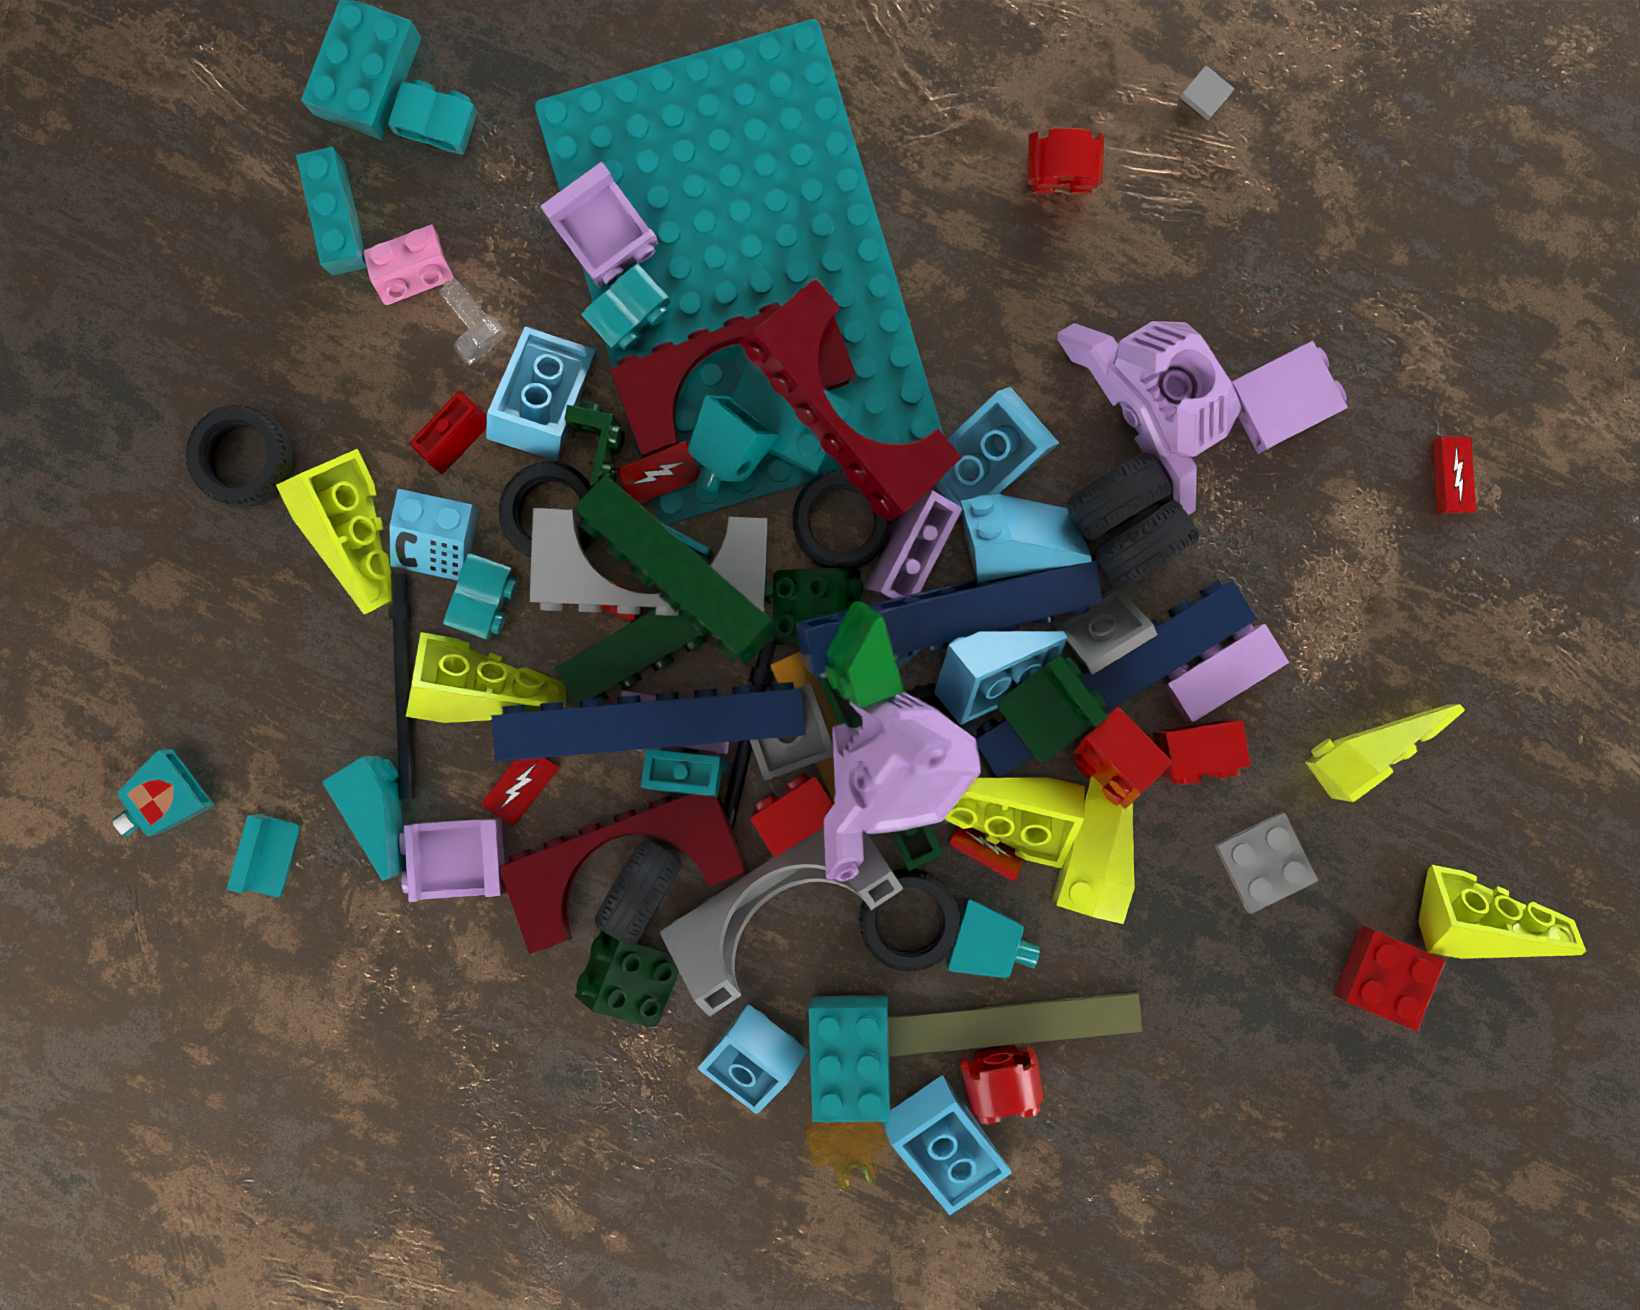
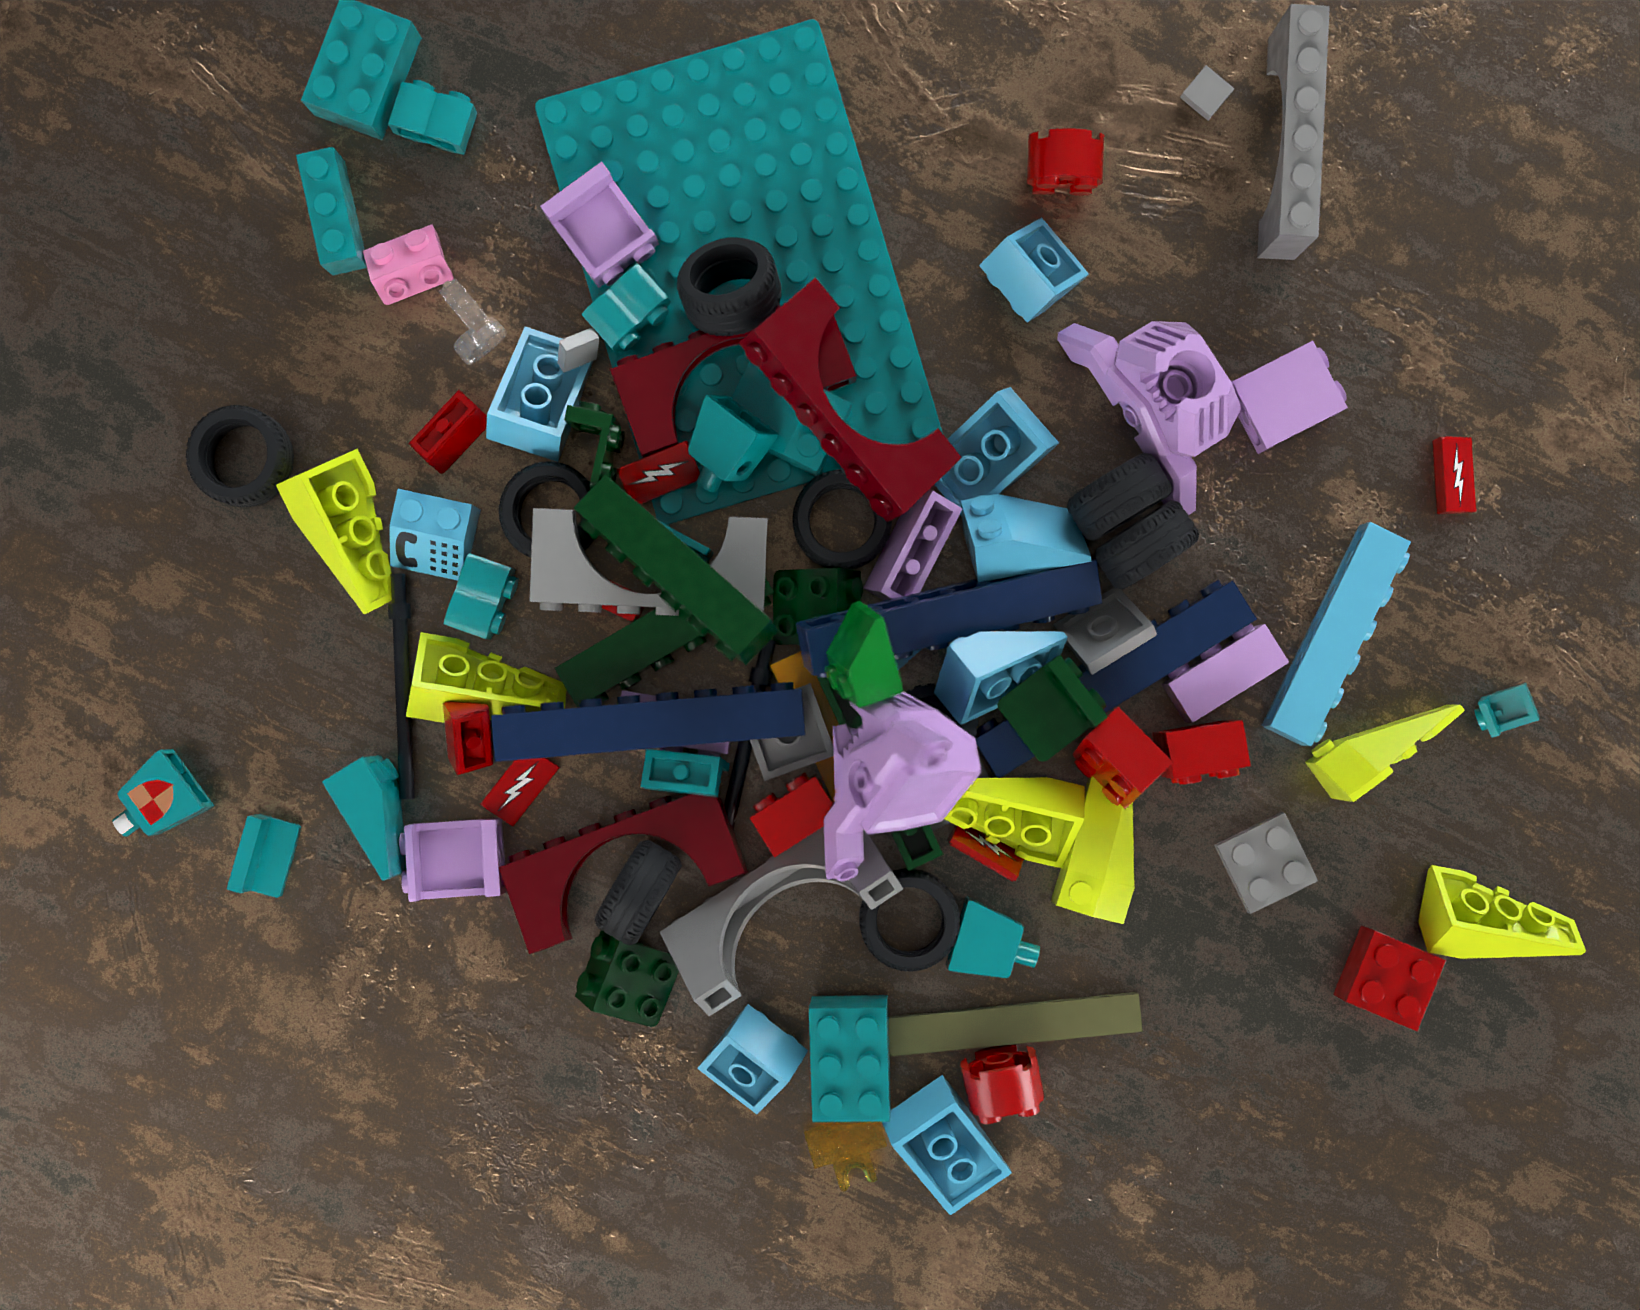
(468, 736): none -> red slope
(578, 349): none -> light grey tile
(722, 262): none -> black tyre
(1033, 269): none -> medium azure slope
(1299, 59): none -> light grey arch
(1337, 634): none -> medium azure brick
(1506, 710): none -> teal bracket

